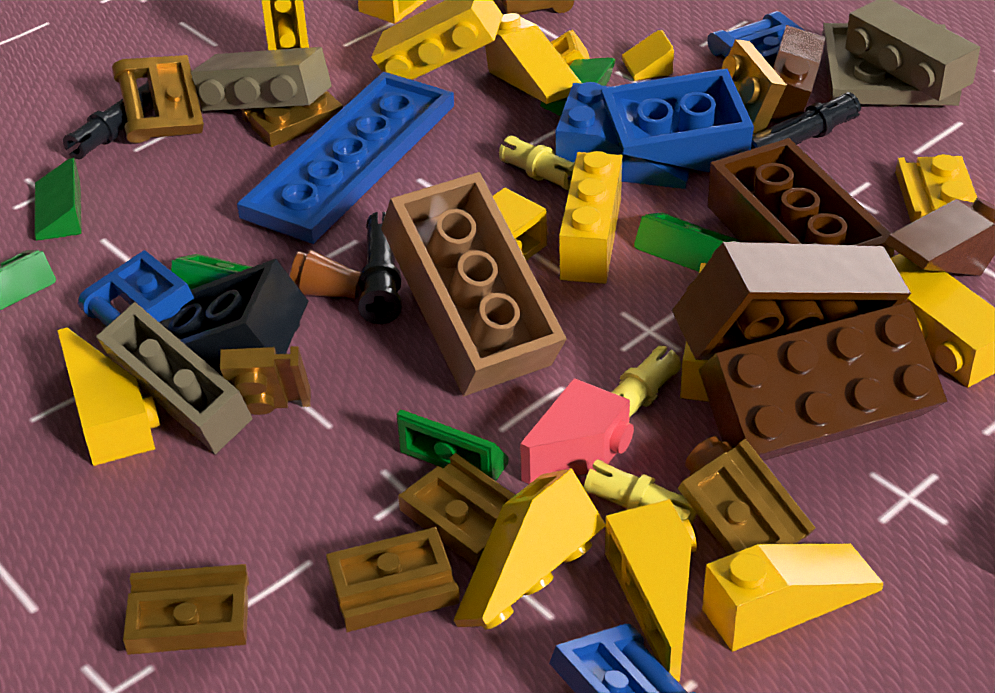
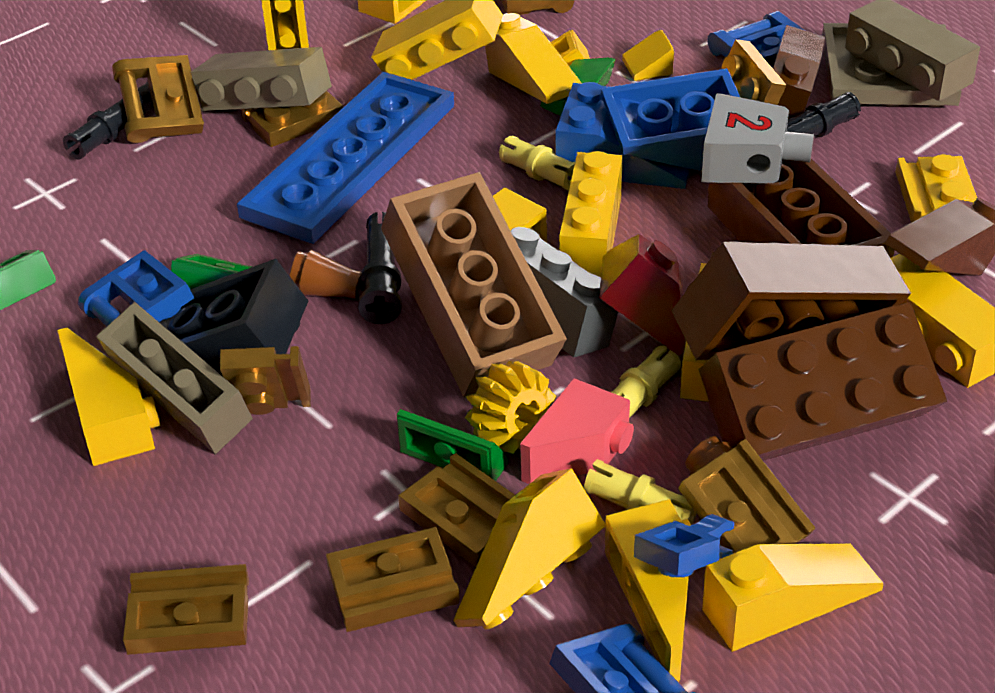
(58, 203): green slope -> none
(509, 404): none -> yellow gear
(570, 294): none -> dark grey brick
(645, 286): none -> dark red slope
(678, 240): green slope -> none
(683, 548): none -> blue plate
(750, 141): none -> light grey torso

